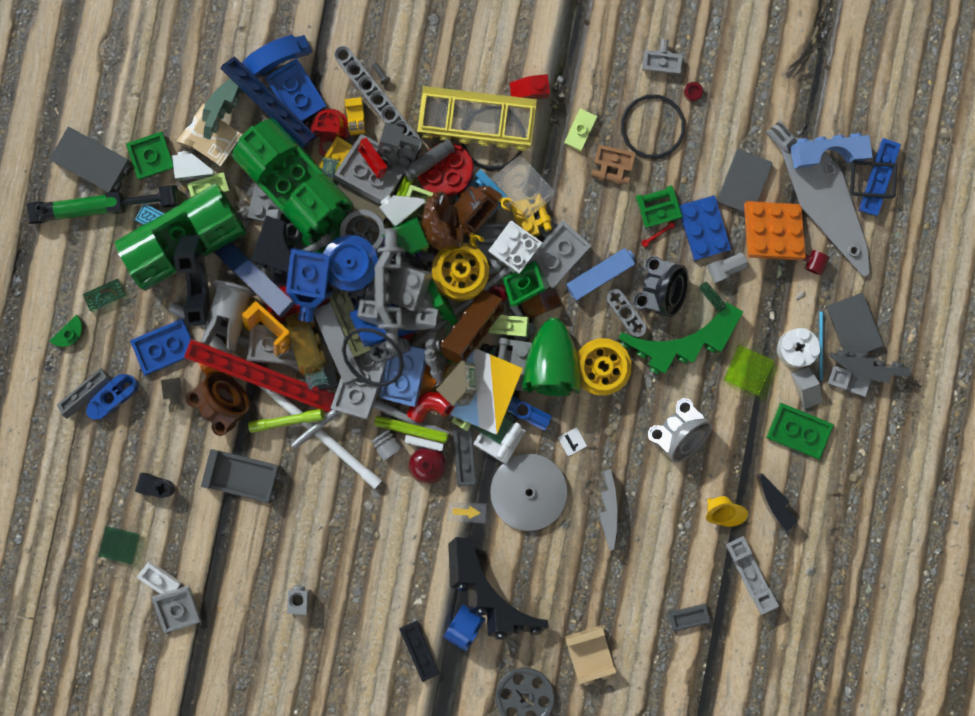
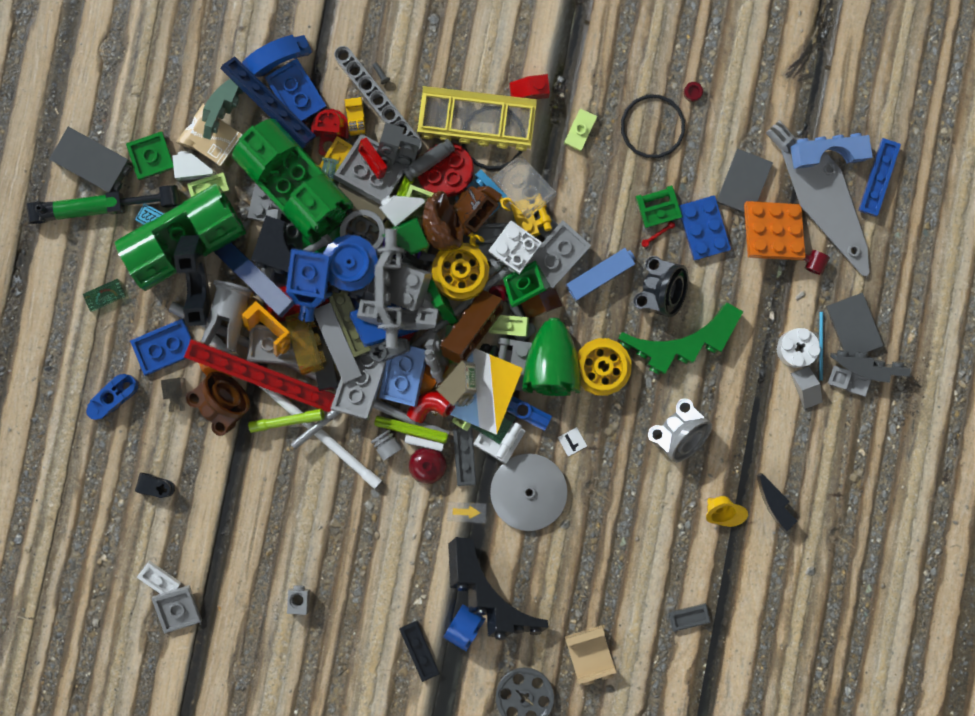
(69, 333): green plate -> none
(83, 393): dark grey plate -> none
(119, 545): clear green piece -> none
(241, 476): dark grey panel -> none
(316, 378): clear light blue bush -> none
(385, 337): black piece -> none
(609, 515): light grey slope -> none
(616, 159): medium nougat plate -> none
(639, 321): light grey beam -> none
(662, 60): light grey plate -> none
(712, 296): clear green axle -> none
(724, 268): light grey piece -> none
(748, 370): clear neon green plate -> none
(751, 575): light grey slope -> none
(799, 431): green tile -> none
(873, 194): black piece -> none

